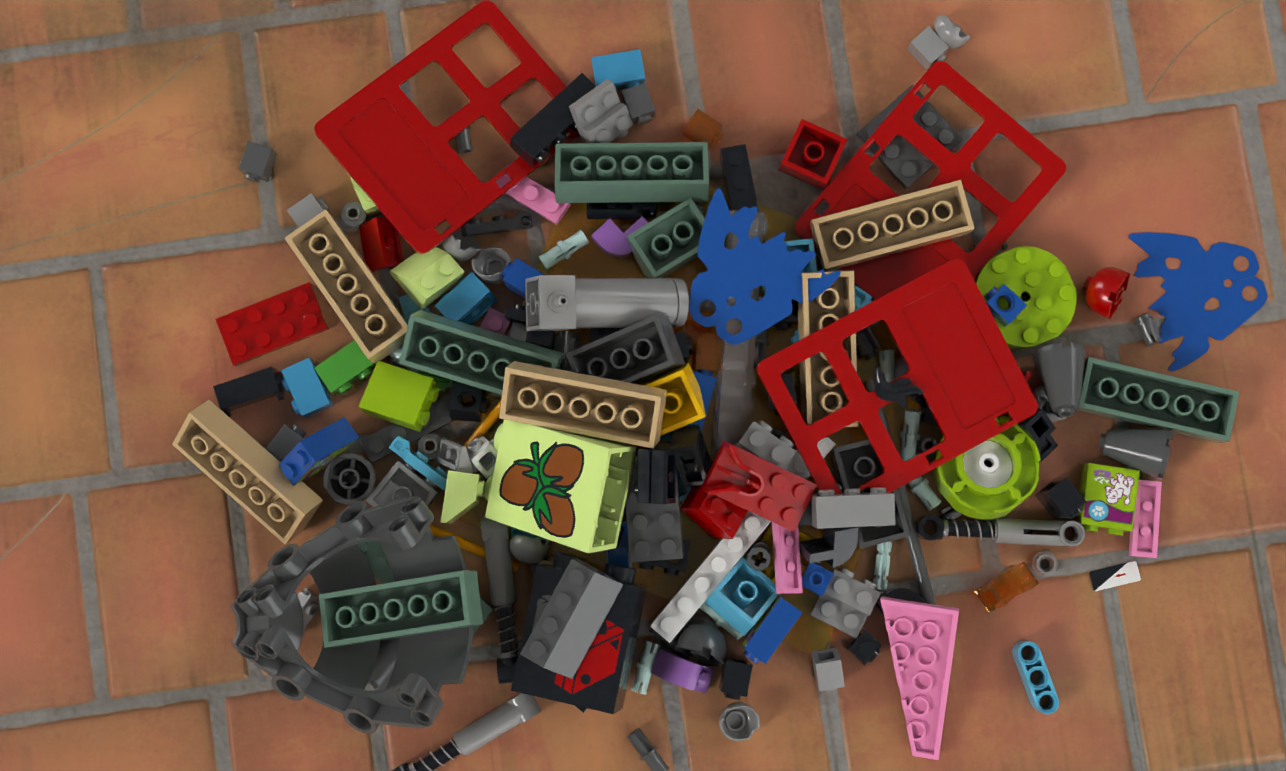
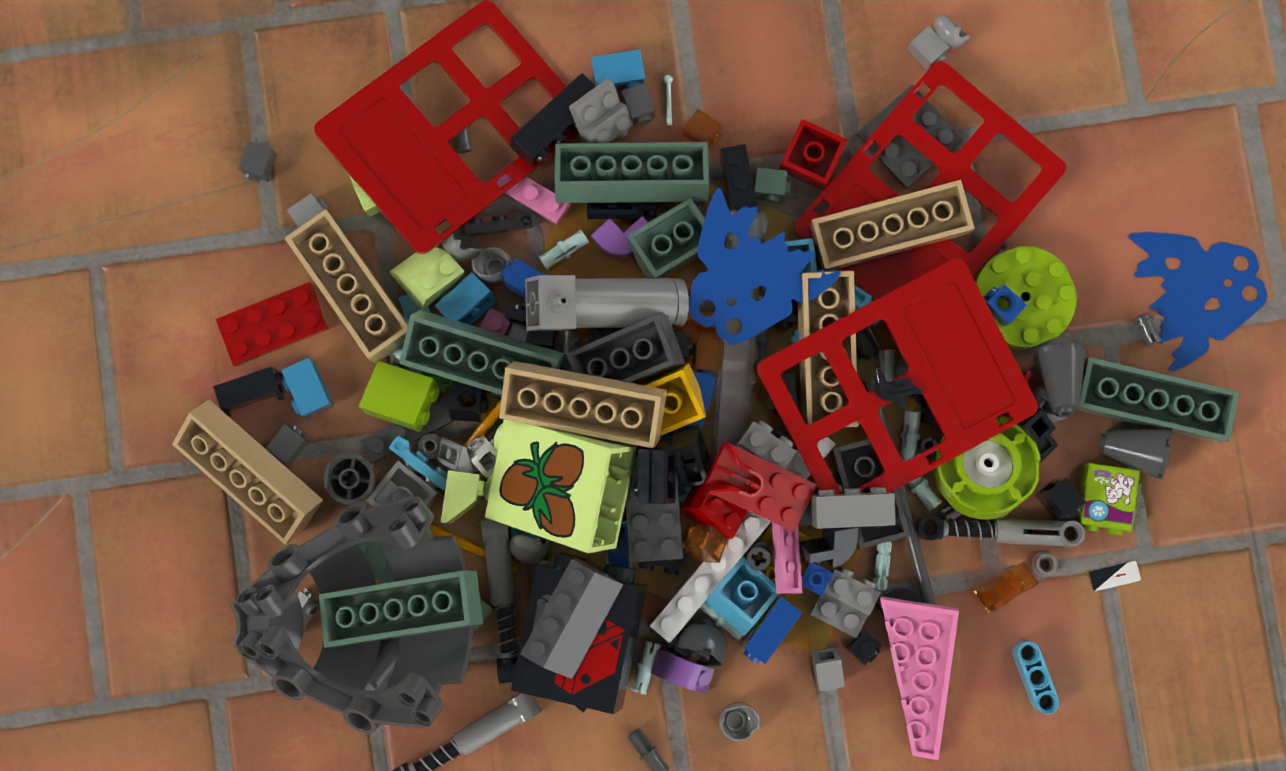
(318, 451): blue brick -> none
(345, 368): bright green brick -> none
(359, 219): light grey plate -> none
(380, 244): red panel -> none
(668, 79): none -> light aqua hinge
(705, 543): none -> clear orange brick
(735, 678): black brick -> none
(771, 184): none -> sand green brick
(1105, 290): red cylinder -> none
(1146, 520): bright pink plate -> none

